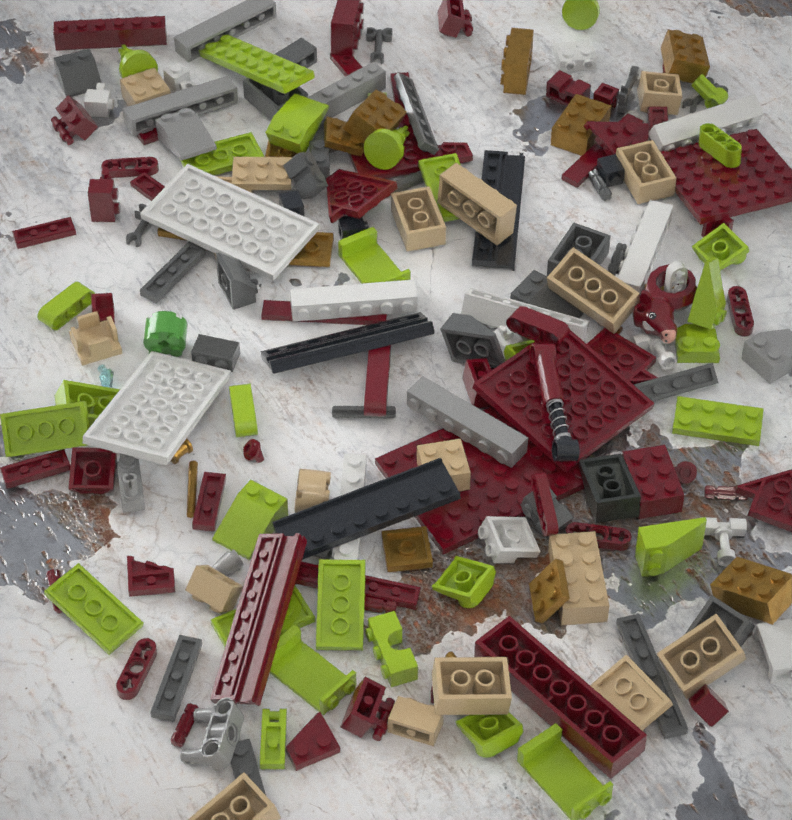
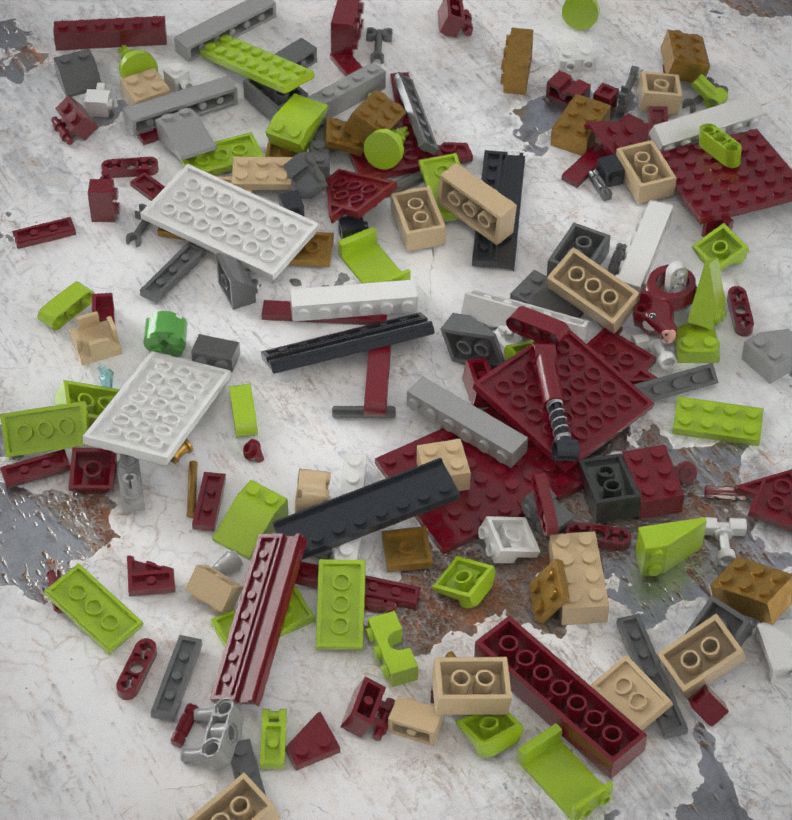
(310, 673): lime panel -> none

